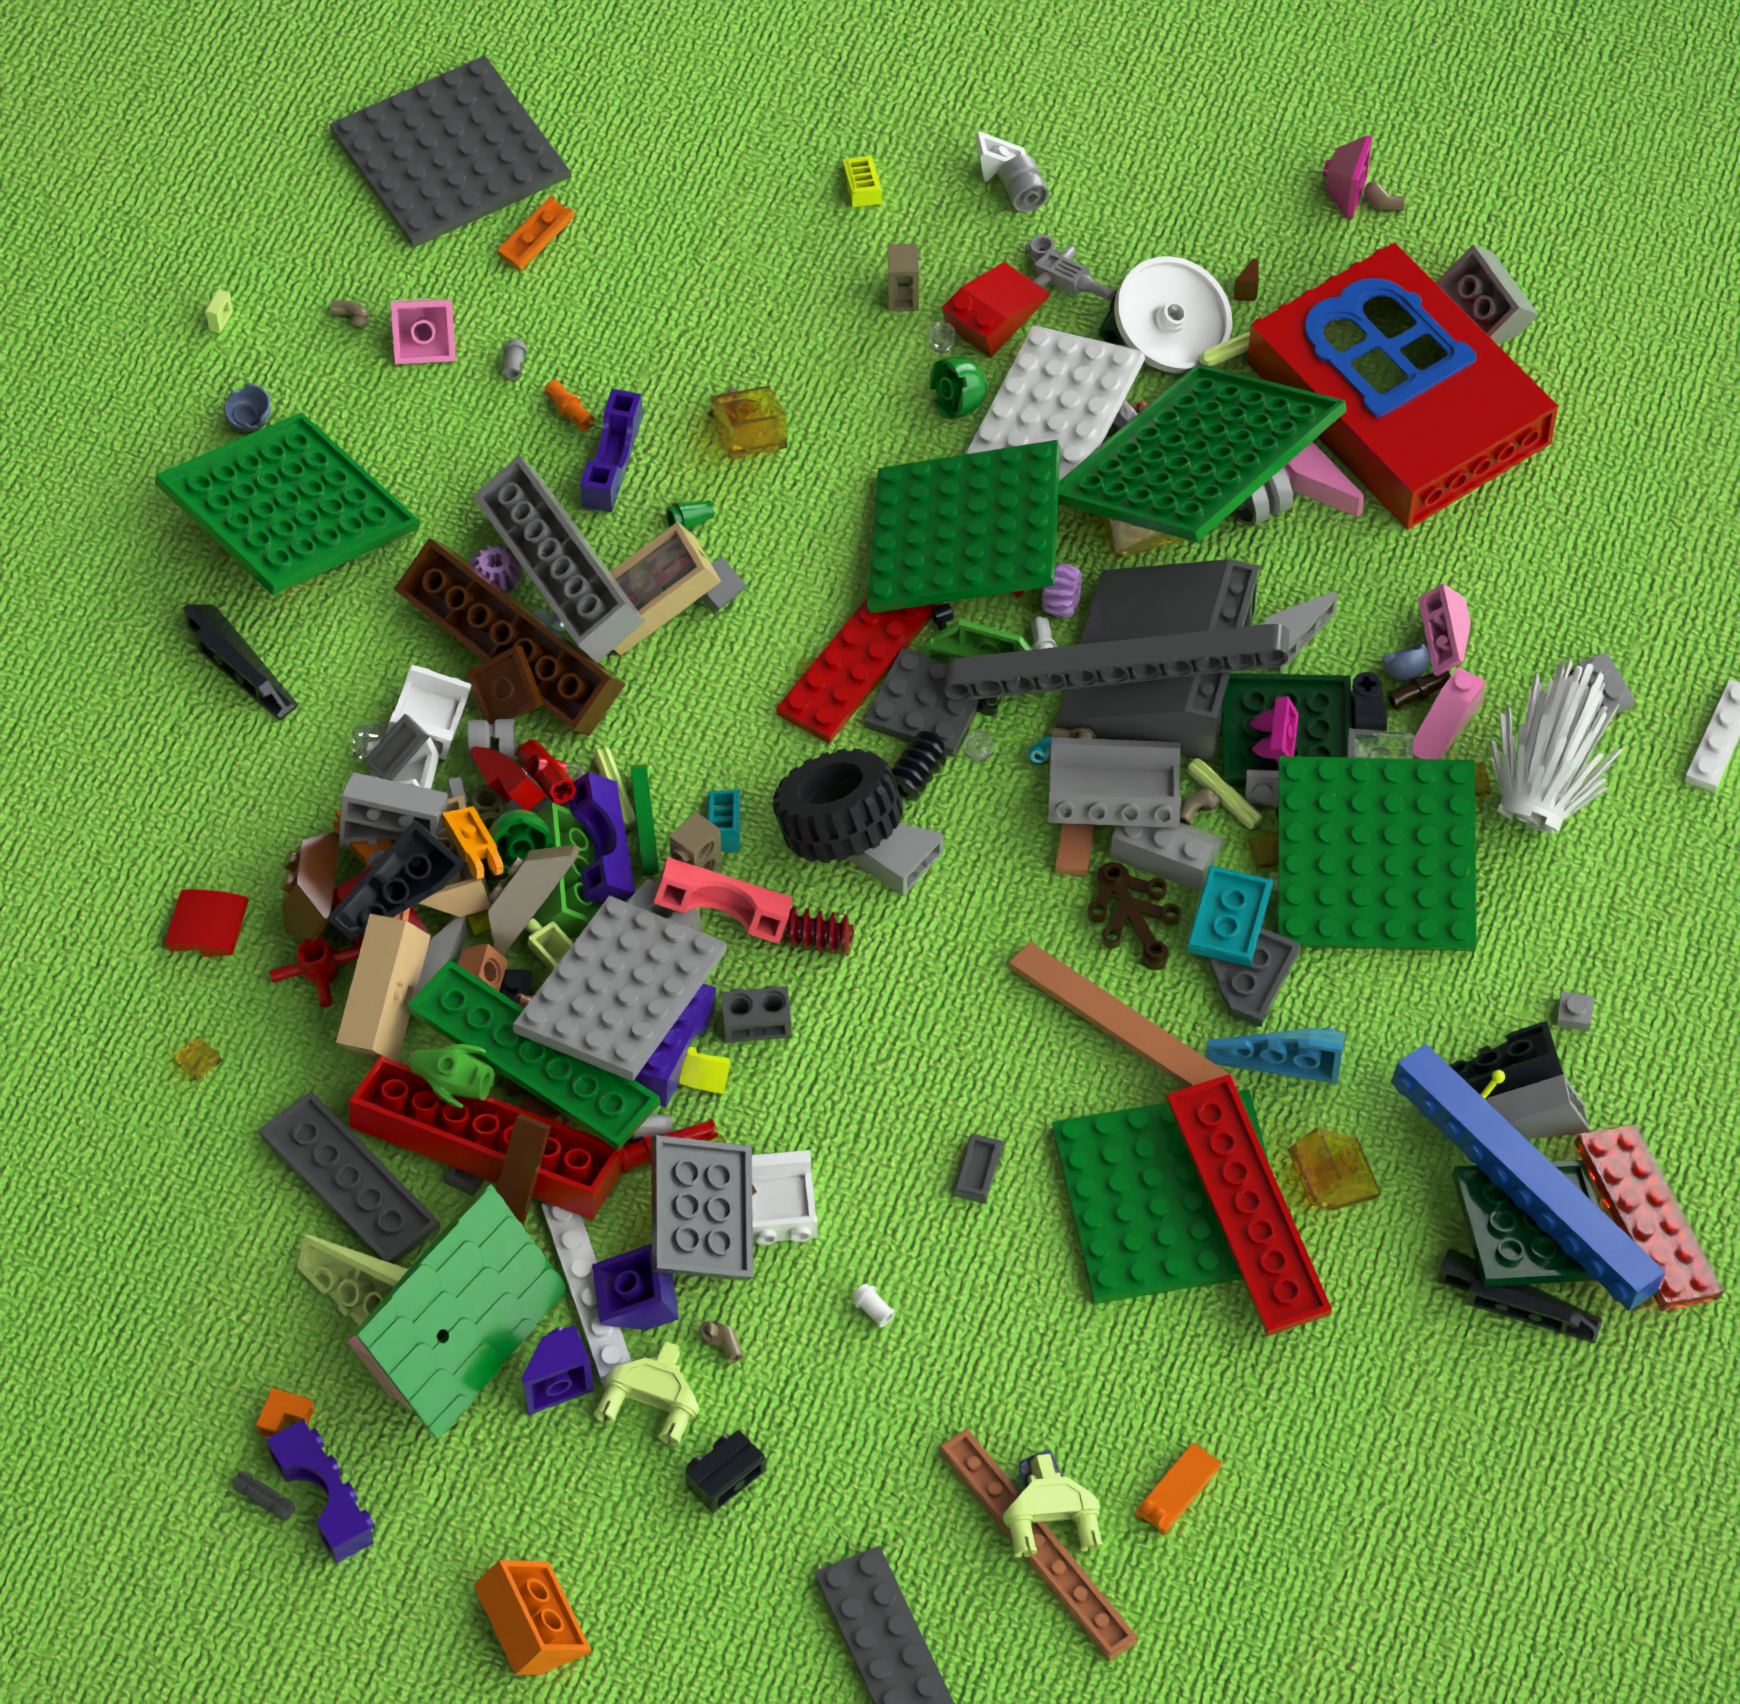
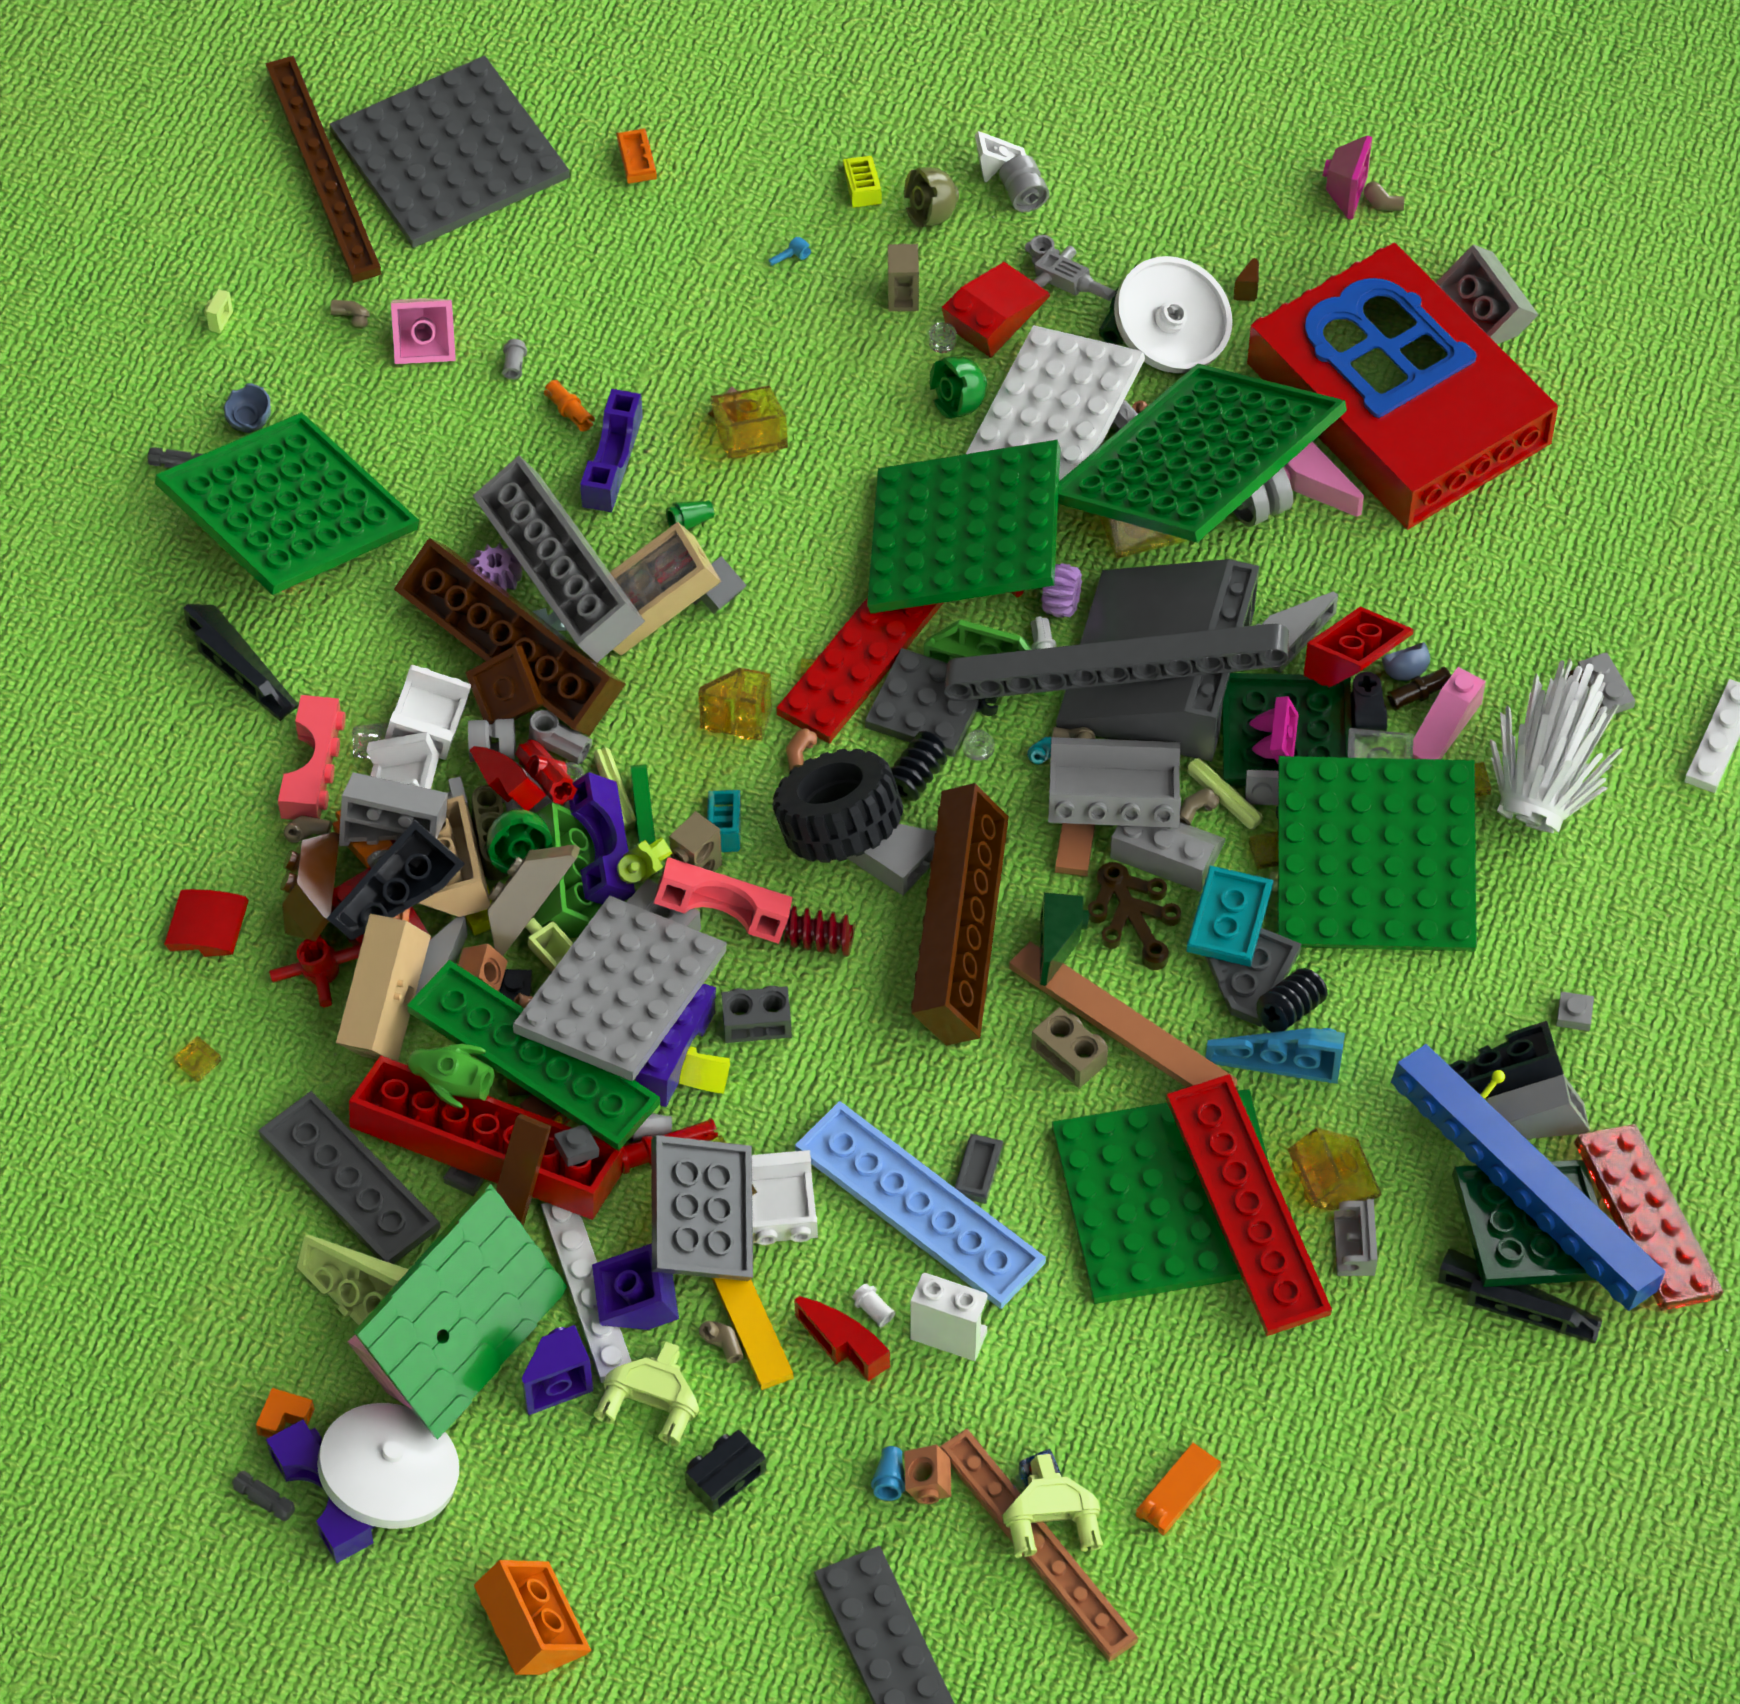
(170, 458): none -> dark grey axle
(306, 826): none -> dark tan arm
(318, 725): none -> coral arch
(323, 169): none -> reddish brown plate
(387, 1466): none -> white dish
(396, 748): dark grey tile -> none
(472, 840): light orange hinge -> none
(535, 233): orange hinge -> none
(557, 737): none -> light grey piece
(576, 1145): none -> dark grey plate
(636, 156): none -> orange plate
(643, 861): none -> lime hips
(737, 704): none -> clear yellow slope
(754, 1331): none -> yellow tile
(797, 246): none -> dark azure hand
(802, 739): none -> nougat arm
(843, 1337): none -> red slope
(889, 1476): none -> dark azure cone
(920, 1464): none -> nougat brick
(921, 1205): none -> light blue plate
(931, 196): none -> olive cylinder
(942, 614): black hand -> none
(948, 1316): none -> white panel
(960, 915): none -> reddish brown brick
(1060, 931): none -> dark green slope
(1064, 1051): none -> dark tan brick
(1225, 350): yellowish green axle -> none
(1291, 1000): none -> black piece
(1352, 646): none -> red slope
(1355, 1238): none -> light grey hinge
(1445, 626): bright pink slope -> none

